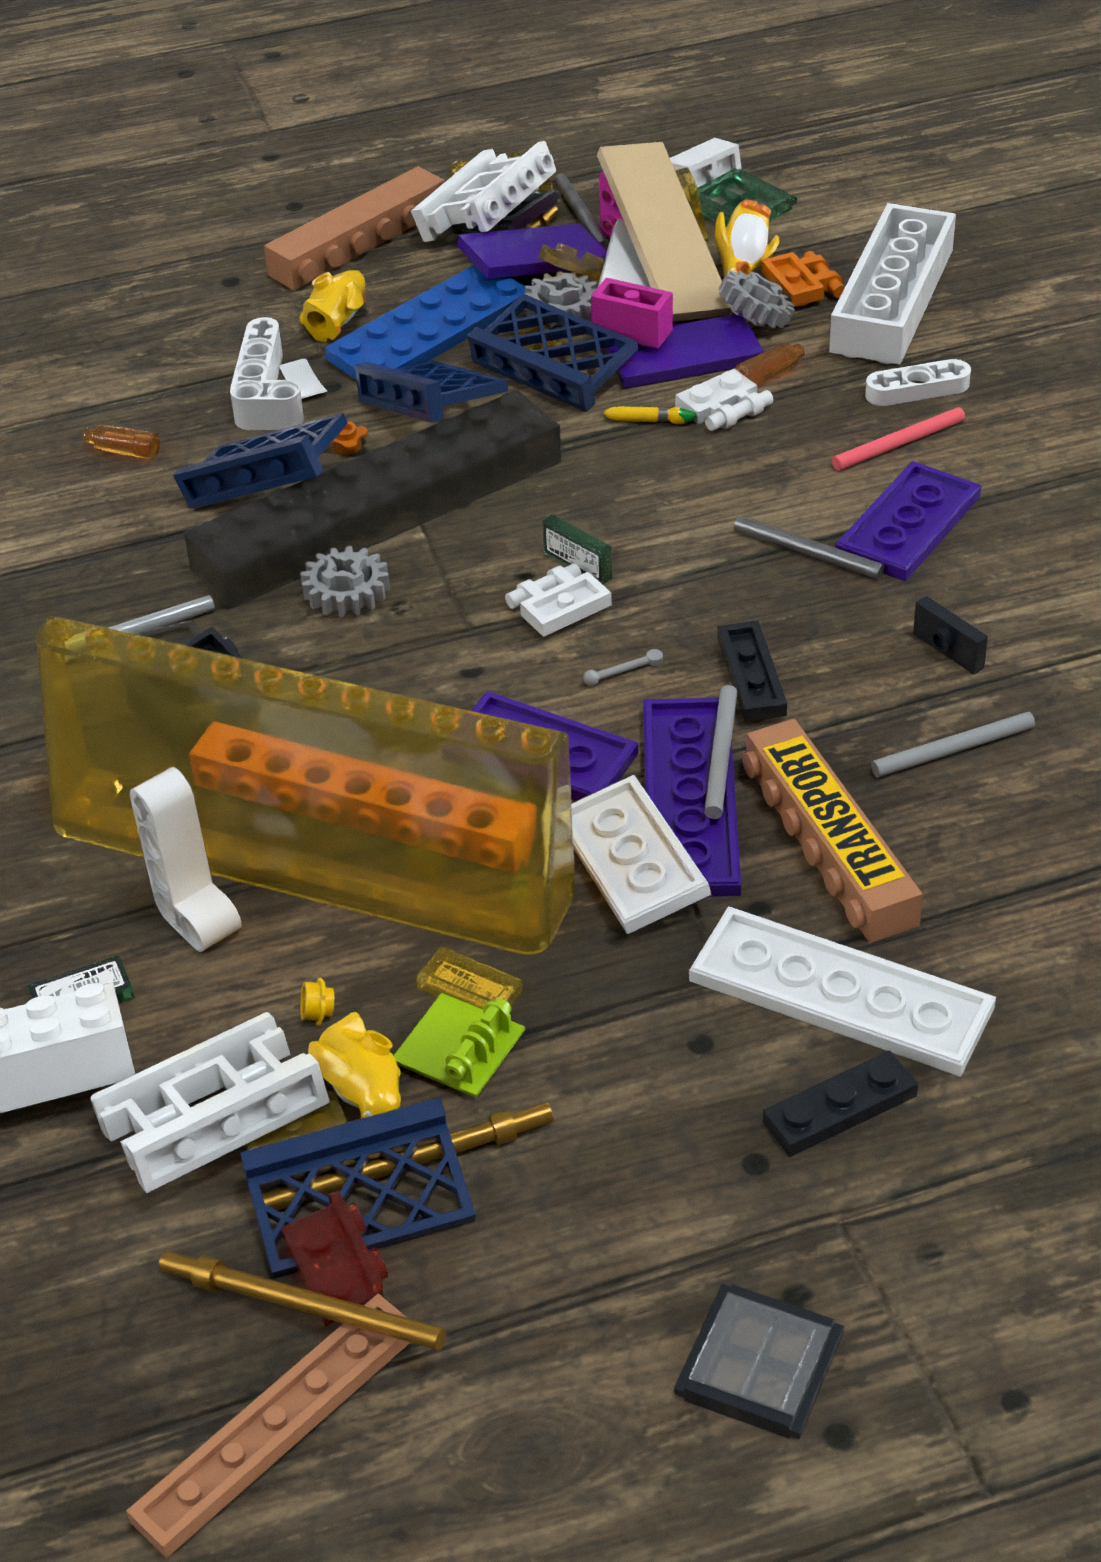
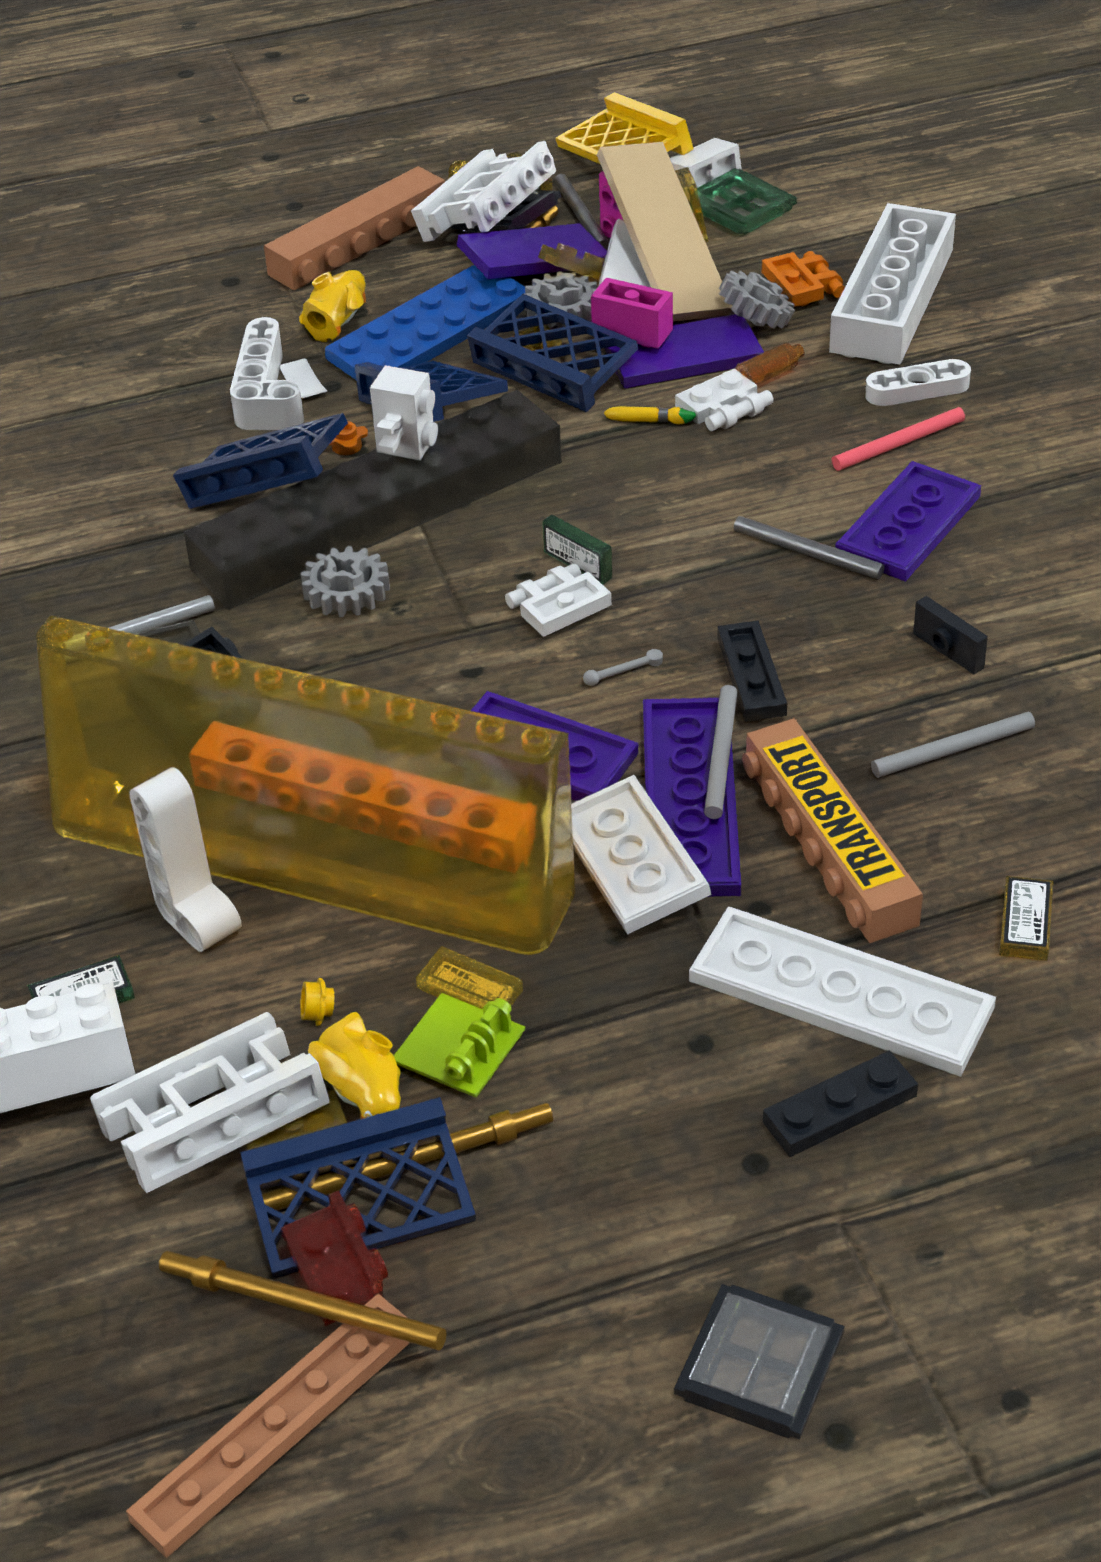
(123, 441): clear orange cylinder -> none
(403, 412): none -> white brick
(627, 124): none -> yellow fence
(745, 238): animal -> none
(1026, 918): none -> tile

